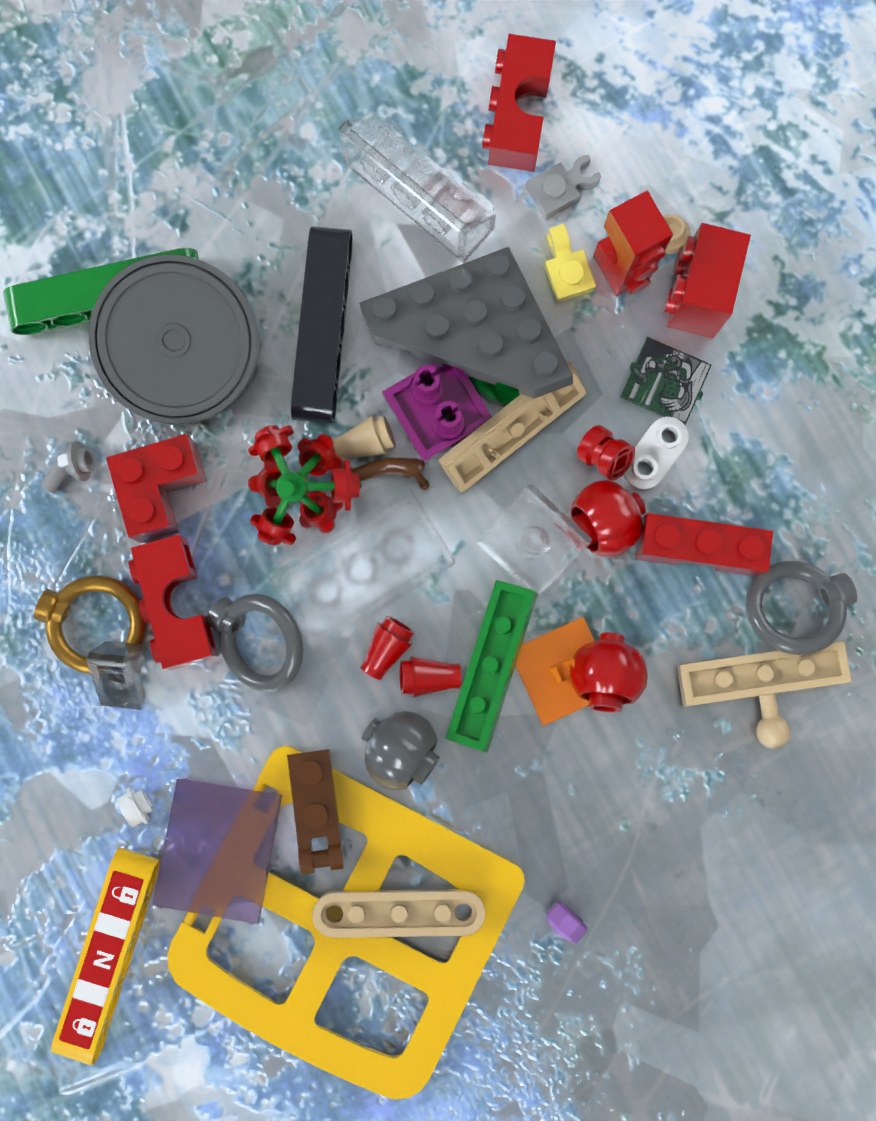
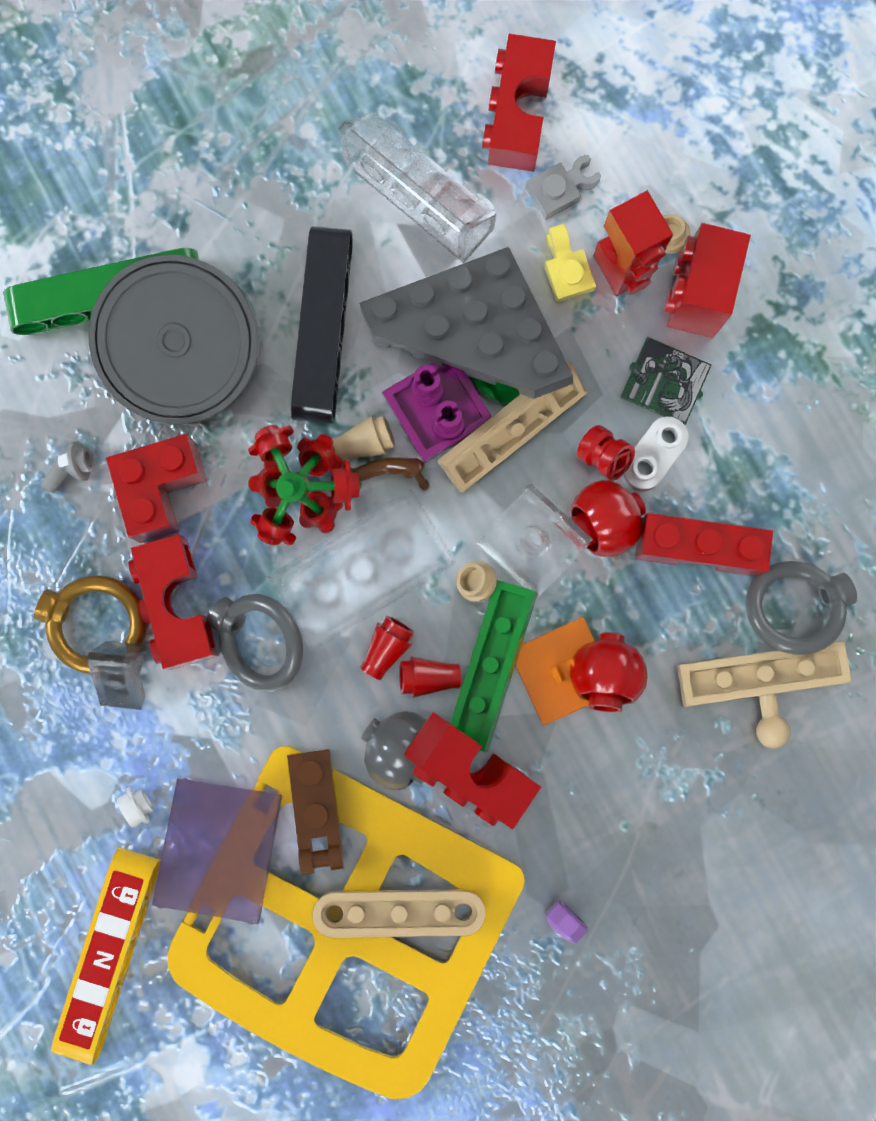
(446, 756): none -> red arch
(476, 581): none -> tan plate

